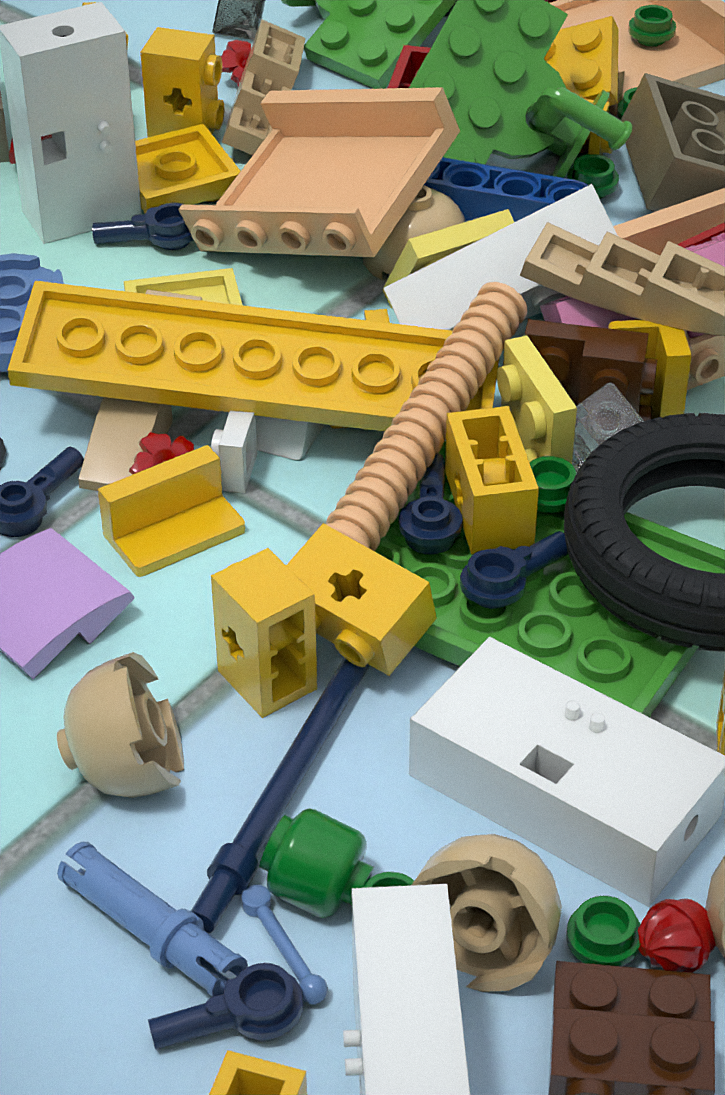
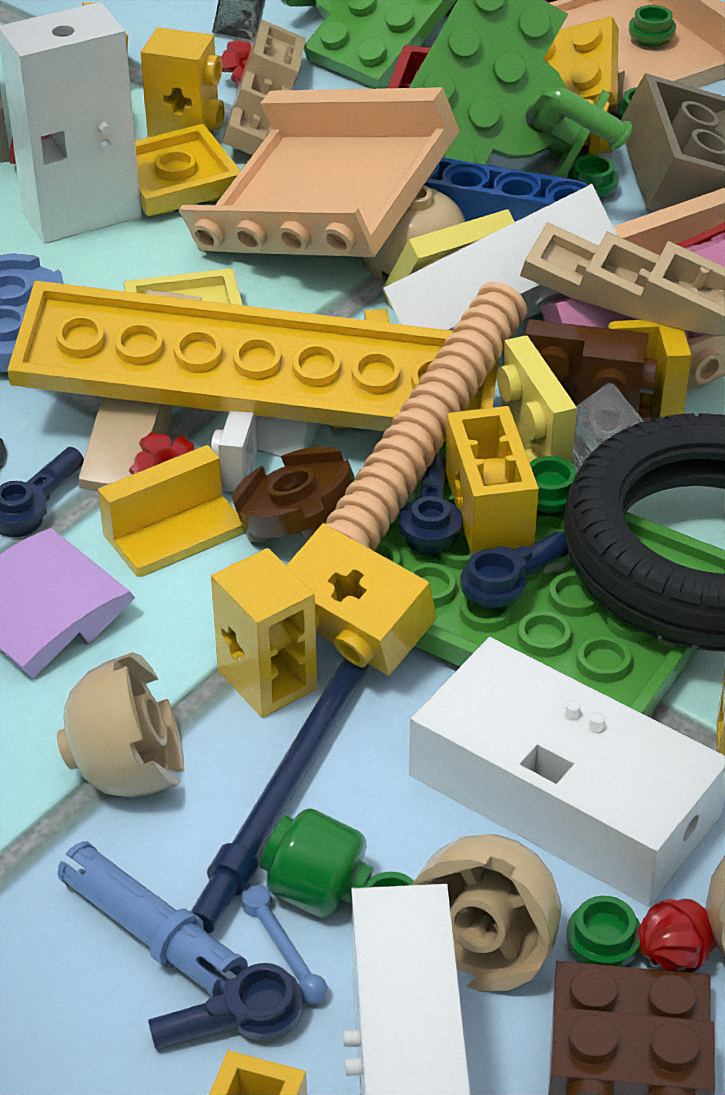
(160, 225): dark blue plate -> none
(293, 496): none -> reddish brown plate

